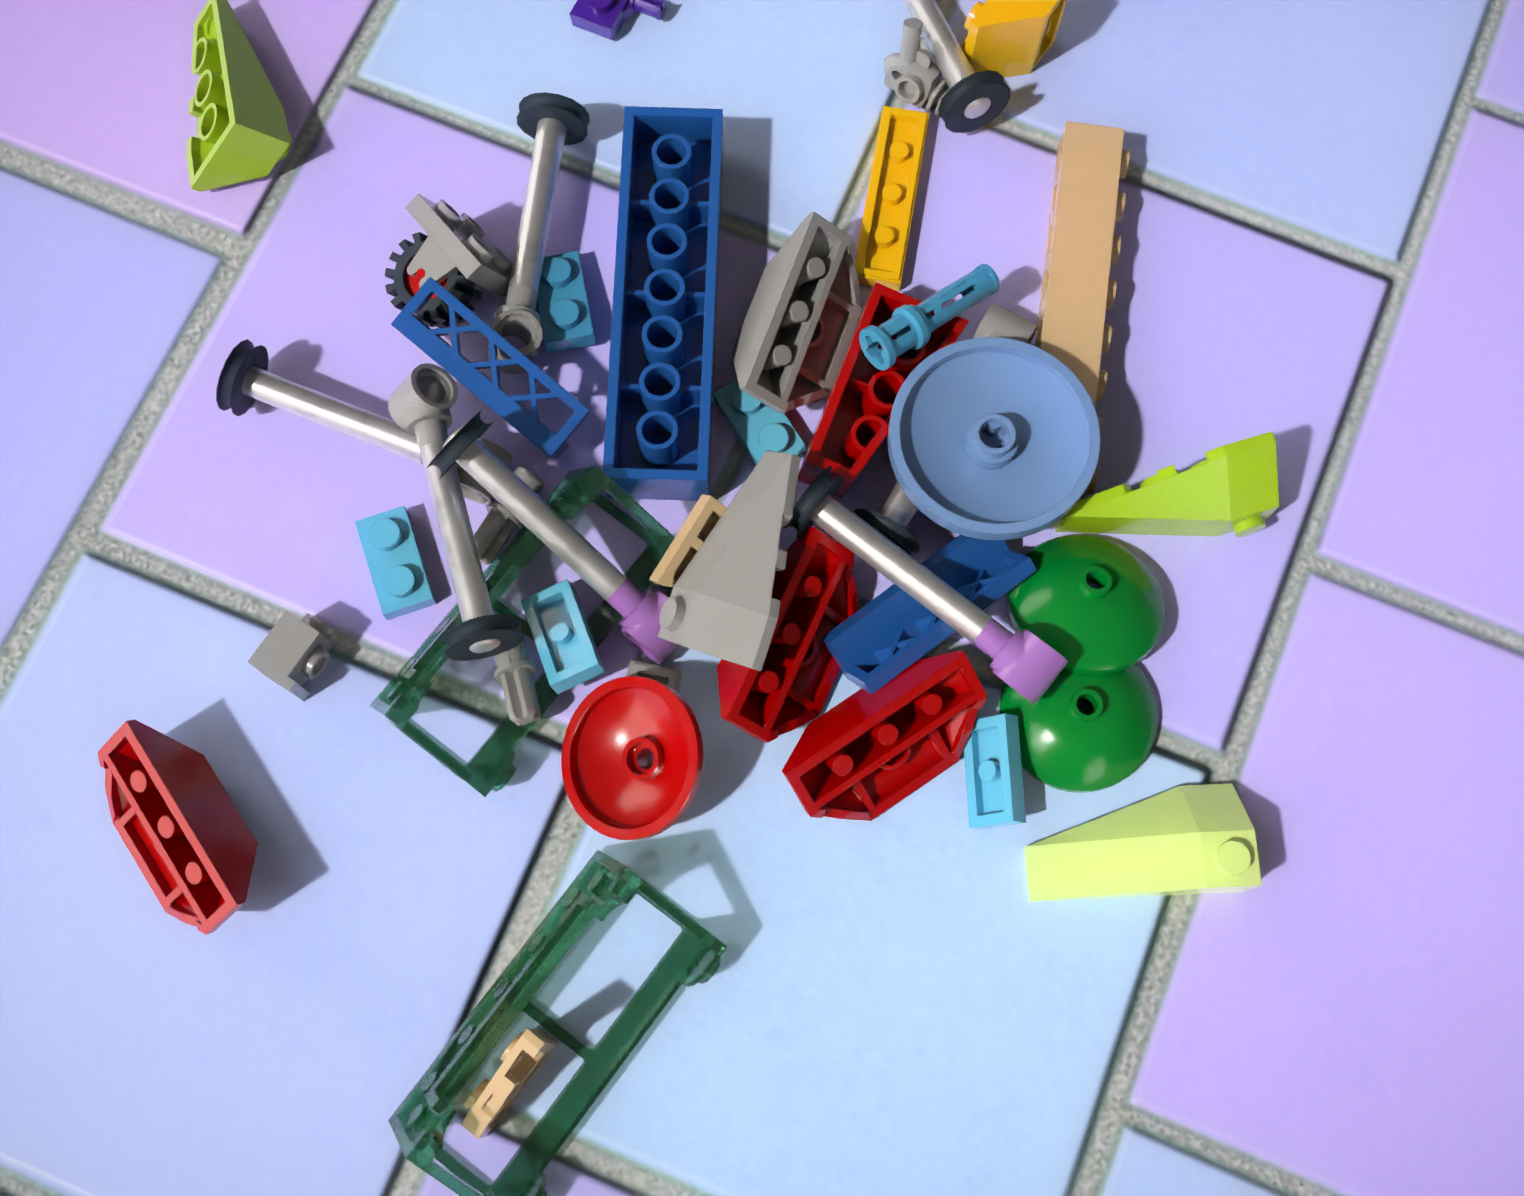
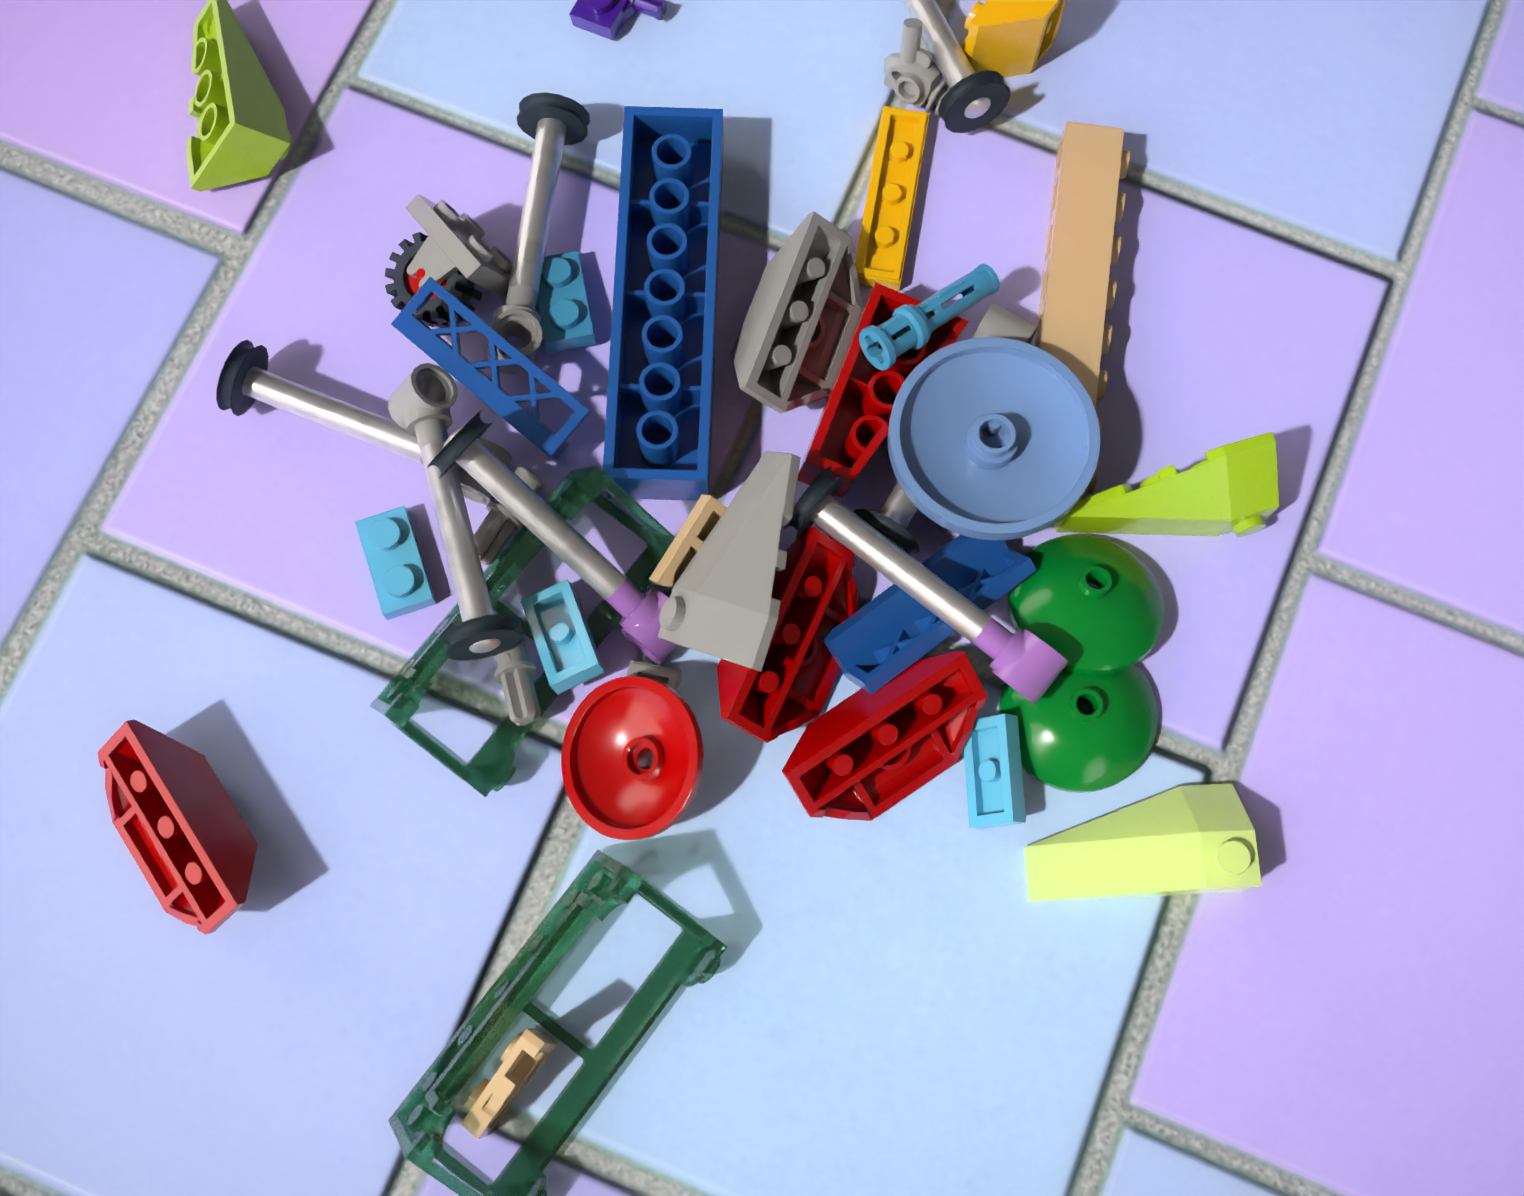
(294, 652): light grey brick -> none
(756, 424): medium azure plate -> none

